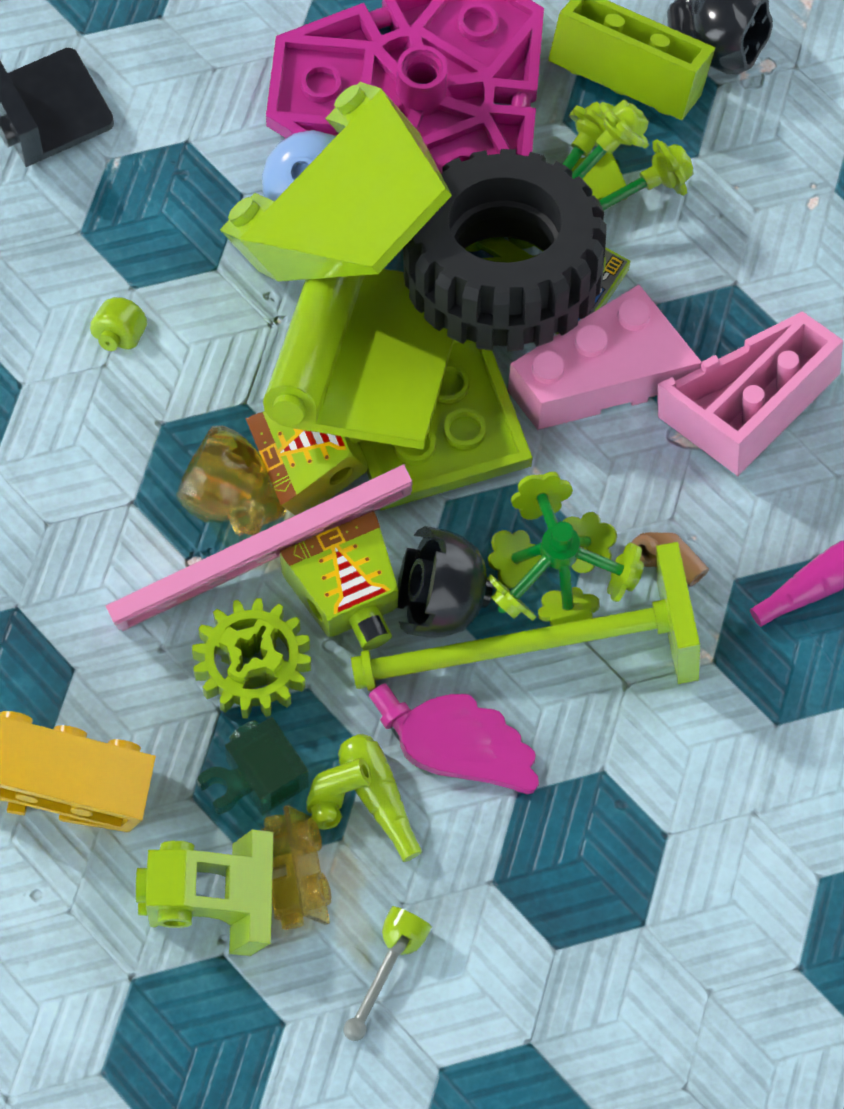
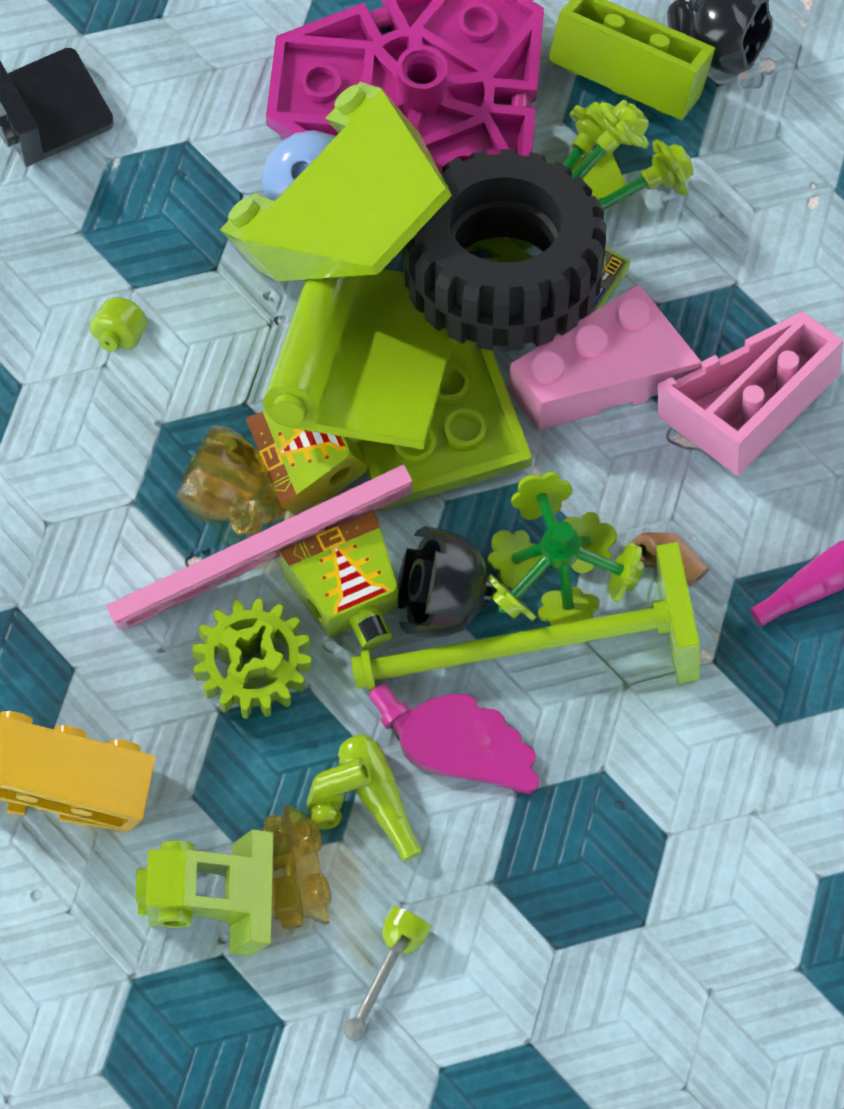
(260, 766): clear green brick -> none

